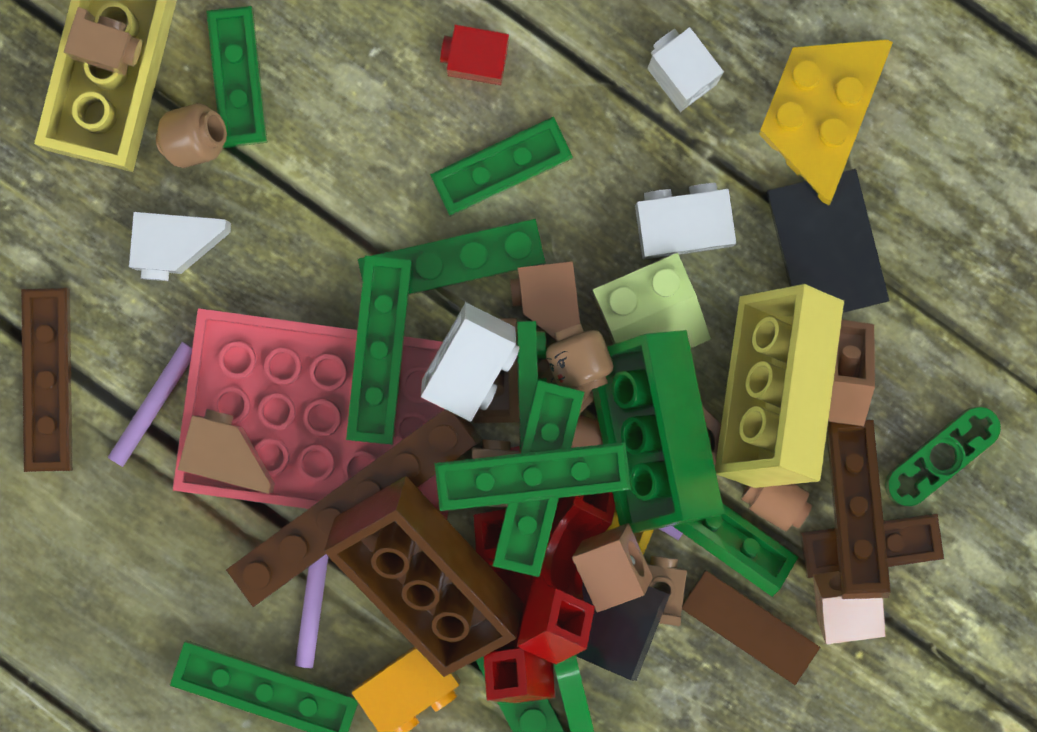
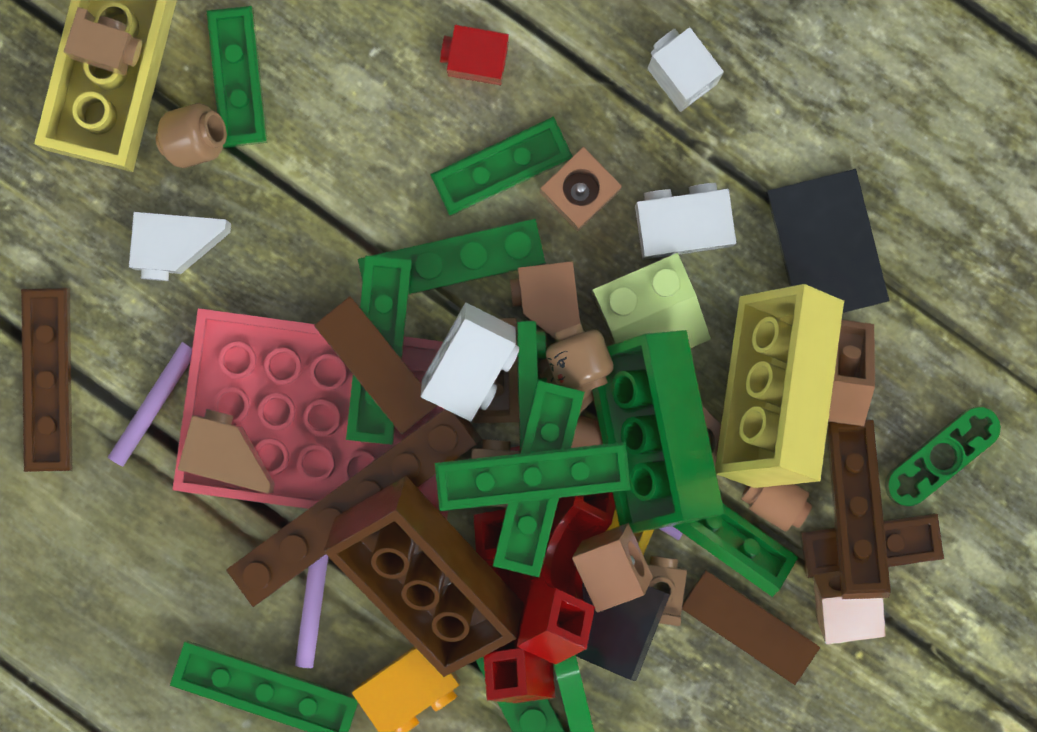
(375, 364): none -> reddish brown tile
(580, 189): none -> nougat piece
(822, 108): yellow wing -> none

